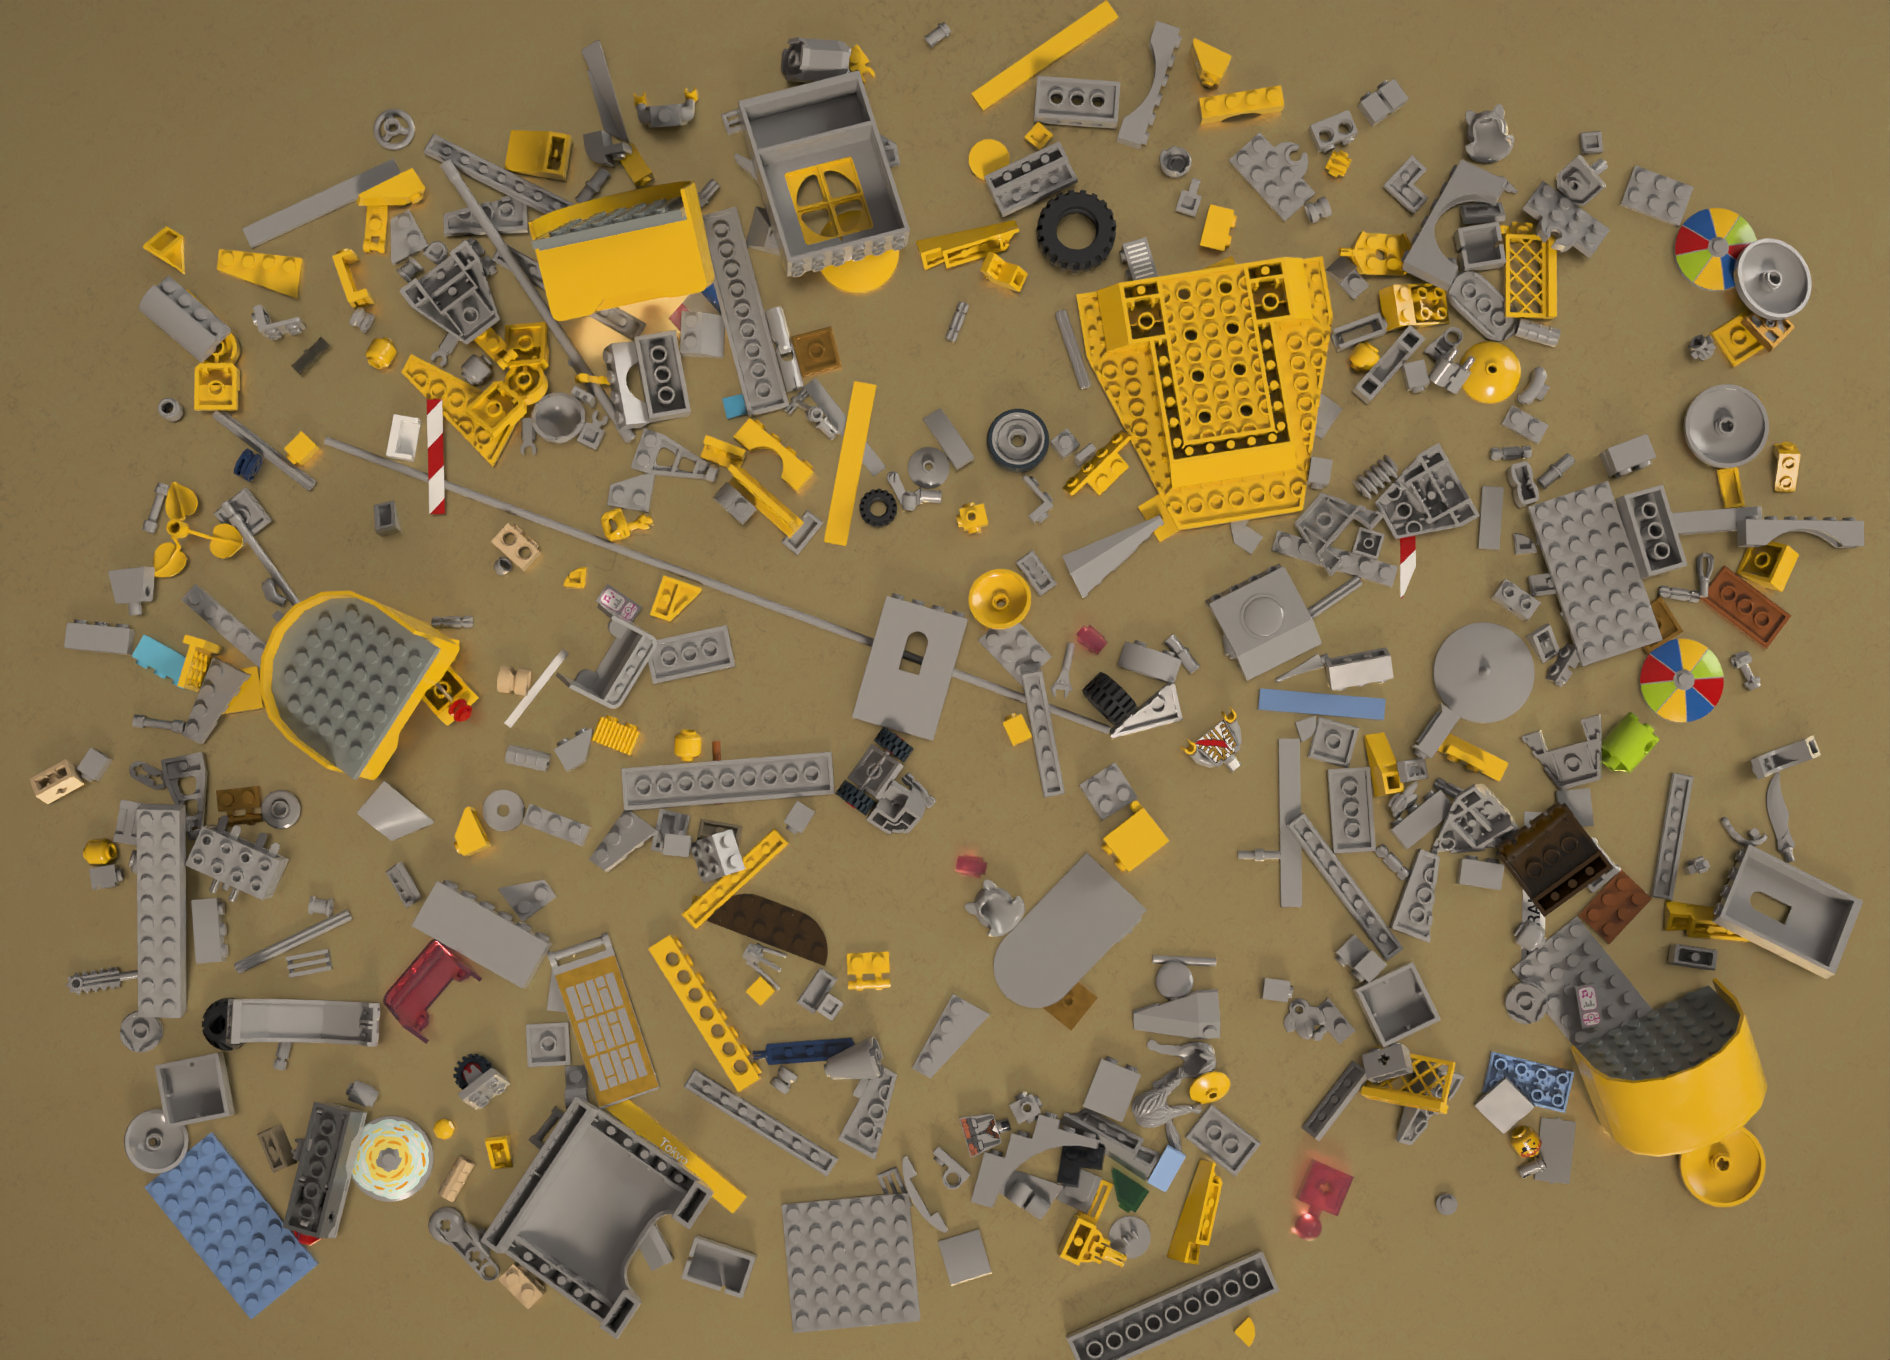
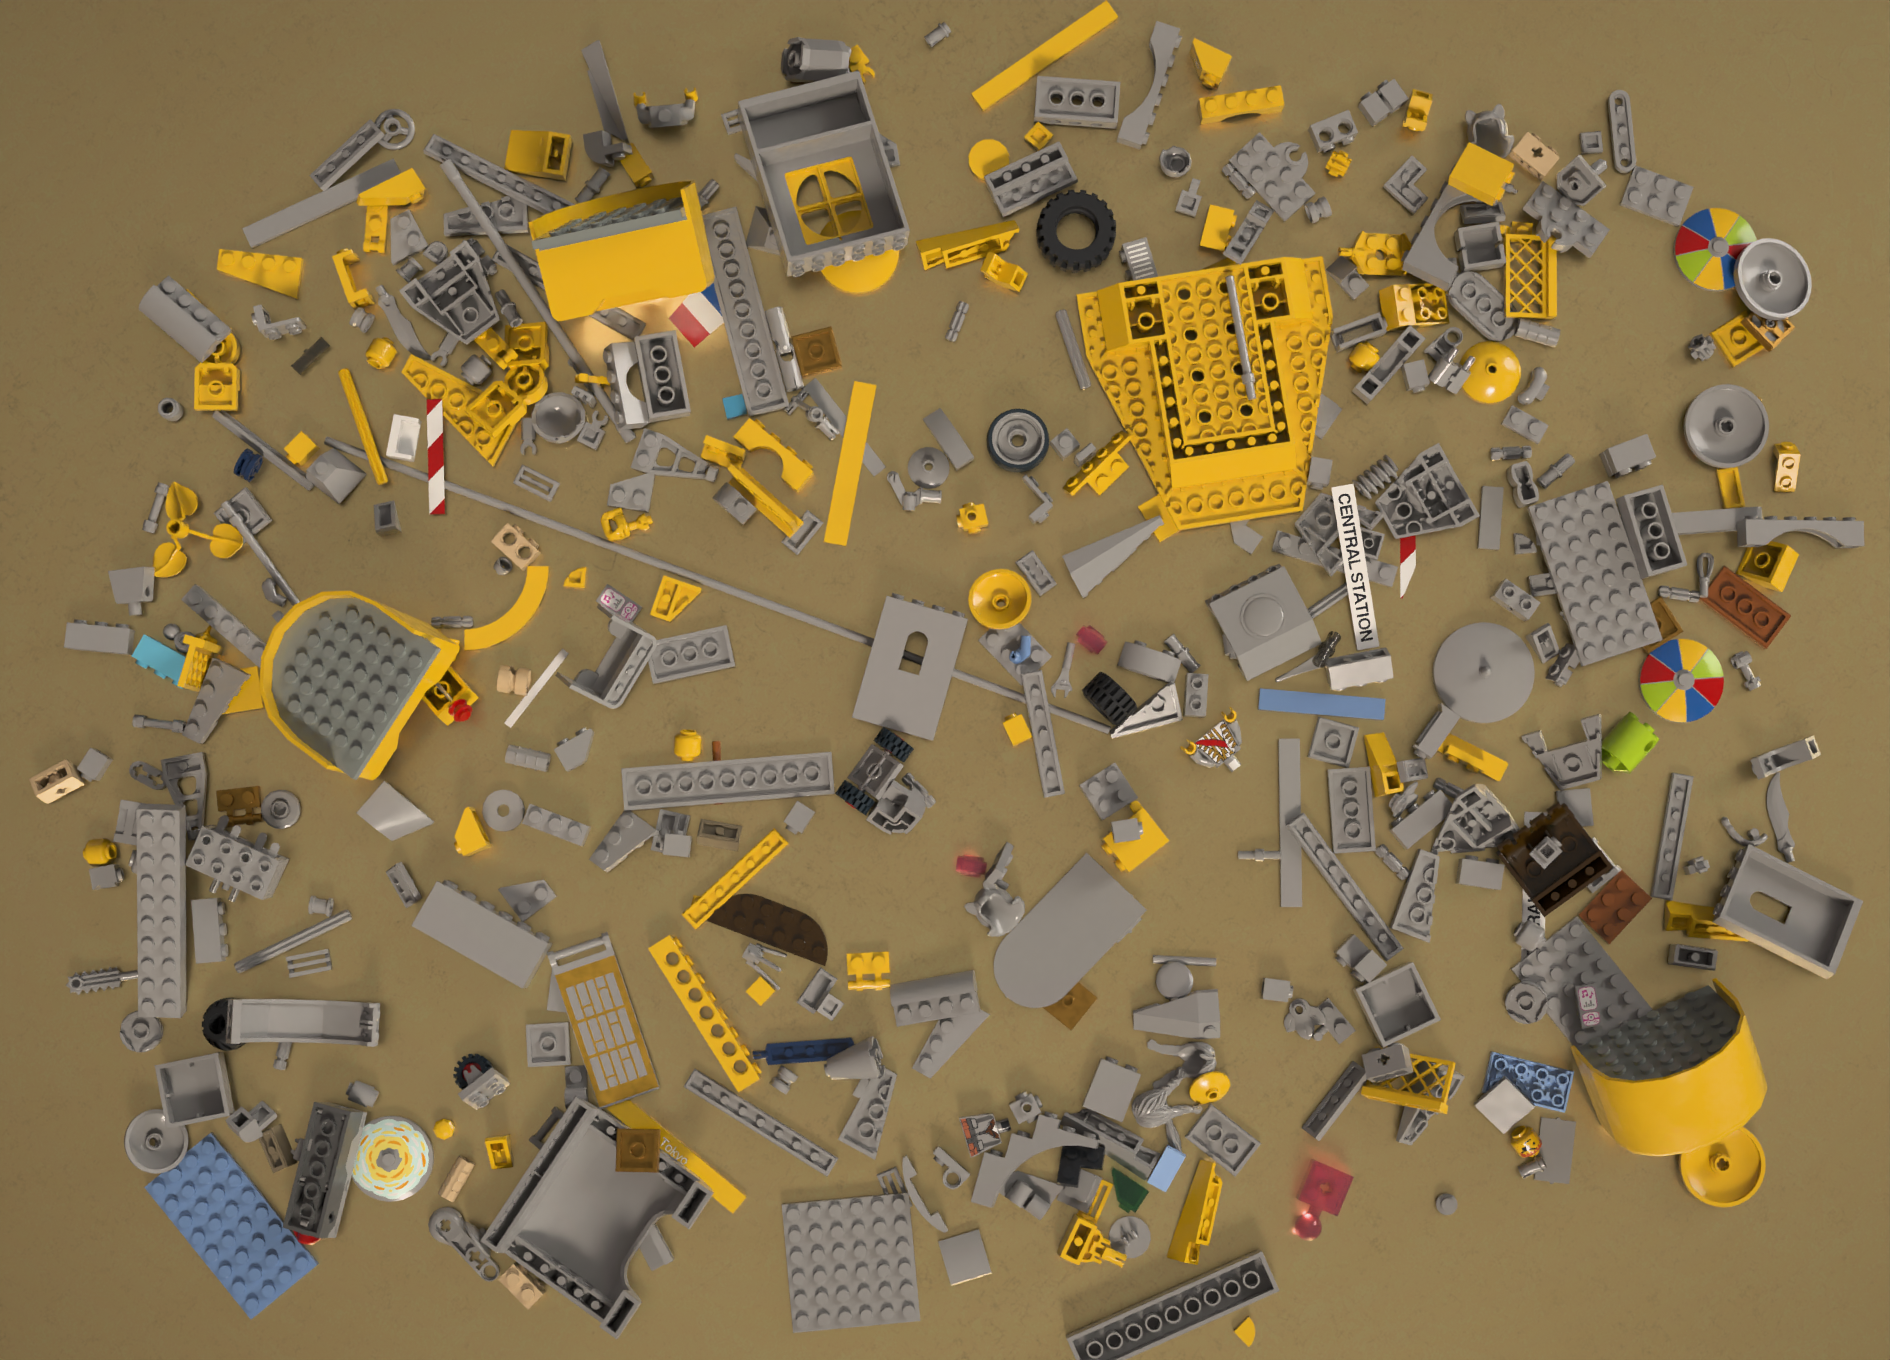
(167, 247): yellow slope -> none
(172, 632): none -> light grey plate
(206, 635): none -> yellow bar
(250, 1124): none -> light grey brick
(334, 475): none -> light grey slope
(347, 155): none -> light grey plate
(363, 427): none -> yellow axle
(400, 325): none -> light grey sword
(423, 984): clear pink windscreen -> none
(508, 308): none -> light grey axle
(516, 617): none -> yellow tile
(552, 490): none -> light grey tile
(615, 735): yellow brick -> none
(638, 1150): none -> pearl gold plate
(702, 335): light grey slope -> none
(717, 856): light grey bracket -> none
(719, 1265): light grey piece -> none
(869, 498): black tyre -> none
(935, 998): none -> light grey brick
(998, 868): none -> light grey plate
(1022, 652): none -> medium blue arm
(1126, 830): none -> light grey brick
(1195, 695): none -> light grey brick
(1238, 180): none -> light grey axle
(1247, 377): none -> light grey bar
(1248, 232): none -> light grey slope
(1306, 728): light grey tile -> none
(1326, 649): none -> clear smoke pin
(1355, 566): none -> white sticker
(1417, 110): none -> yellow brick
(1481, 174): none -> yellow brick
(1536, 166): none -> tan brick
(1546, 851): none -> light grey window
(1621, 131): none -> light grey plate

